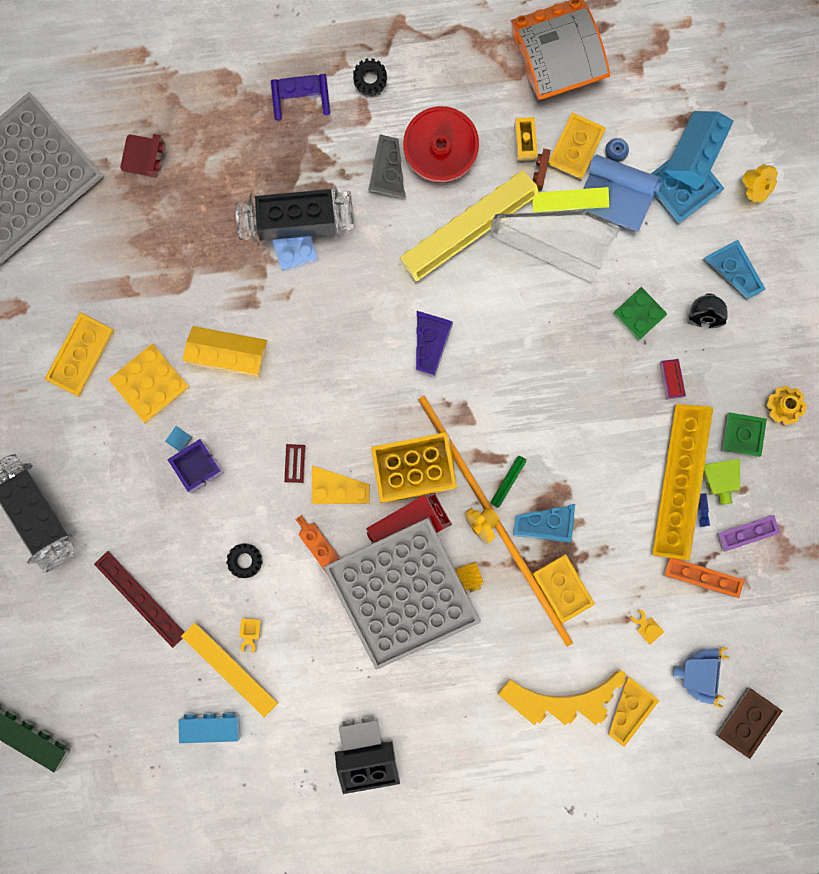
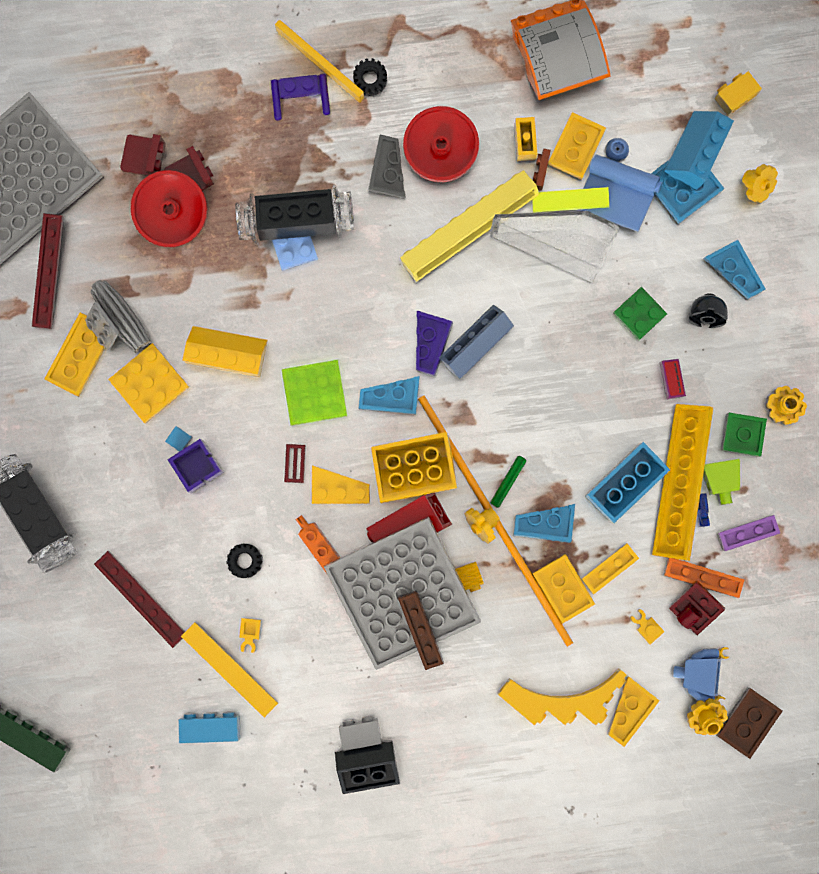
(47, 271): none -> dark red tile
(113, 317): none -> light grey plate
(169, 208): none -> red dish
(194, 168): none -> dark red bracket
(314, 392): none -> clear neon green plate
(319, 61): none -> yellow tile
(391, 397): none -> dark azure wing
(421, 630): none -> reddish brown tile
(476, 341): none -> sand blue brick
(610, 568): none -> yellow plate
(627, 482): none -> dark azure slope
(696, 608): none -> dark red plate
(707, 717): none -> yellow plant
(737, 93): none -> yellow brick

